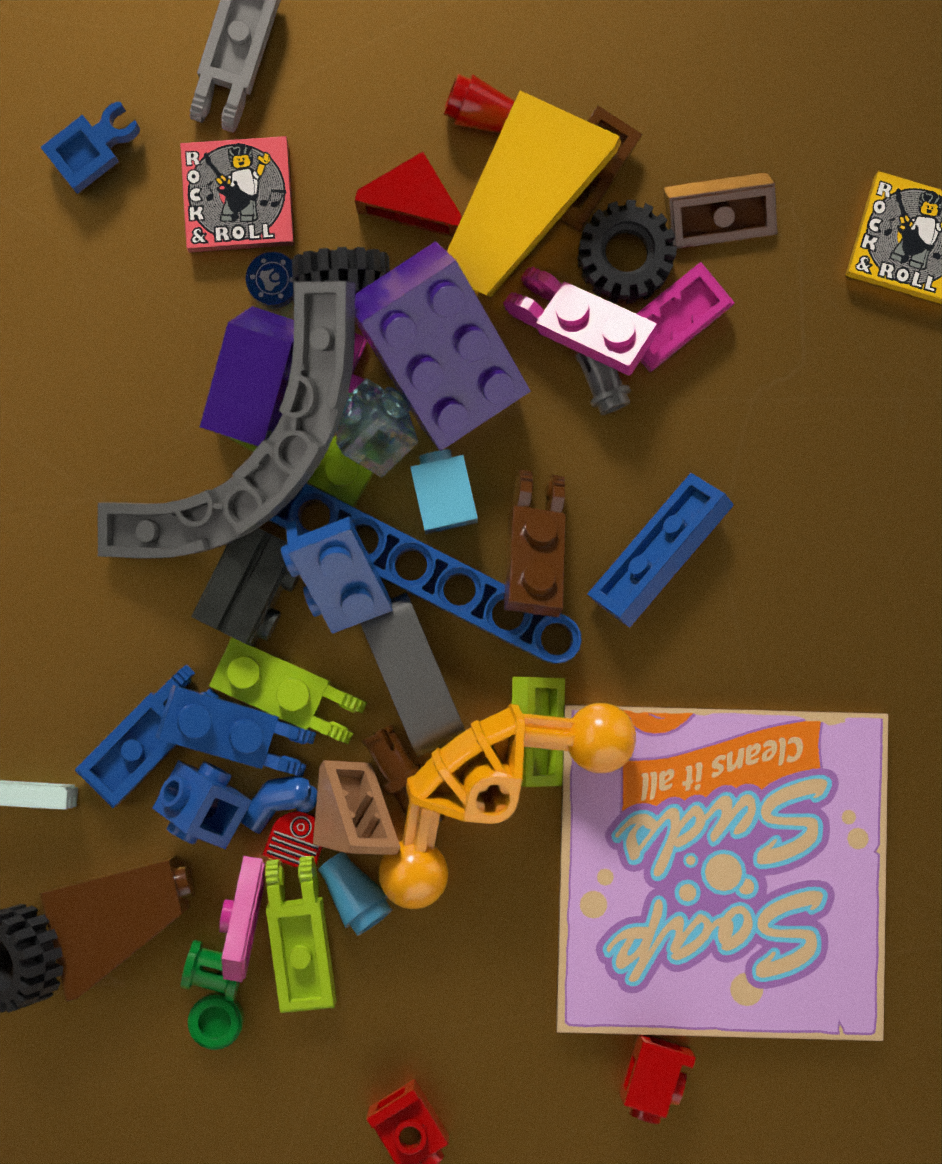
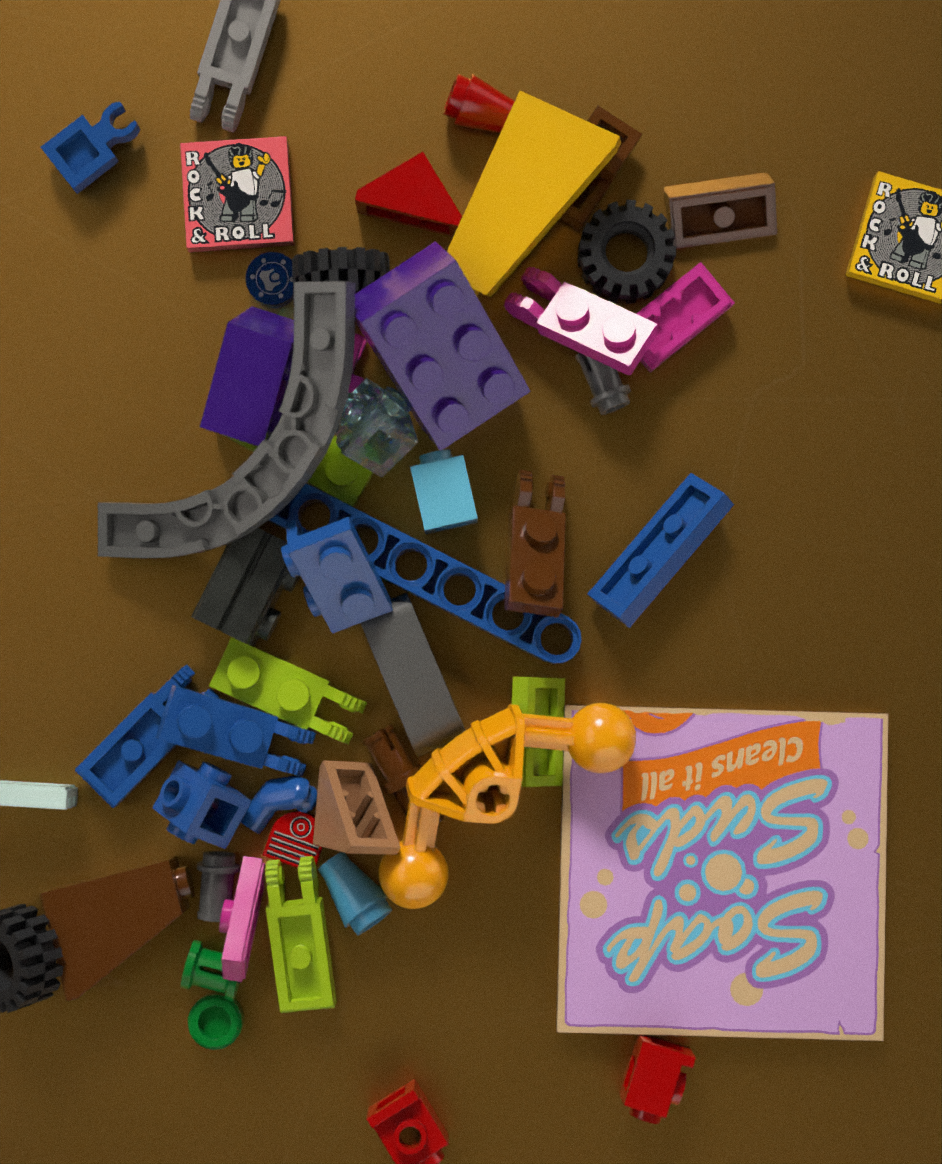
(216, 883): none -> dark grey pin

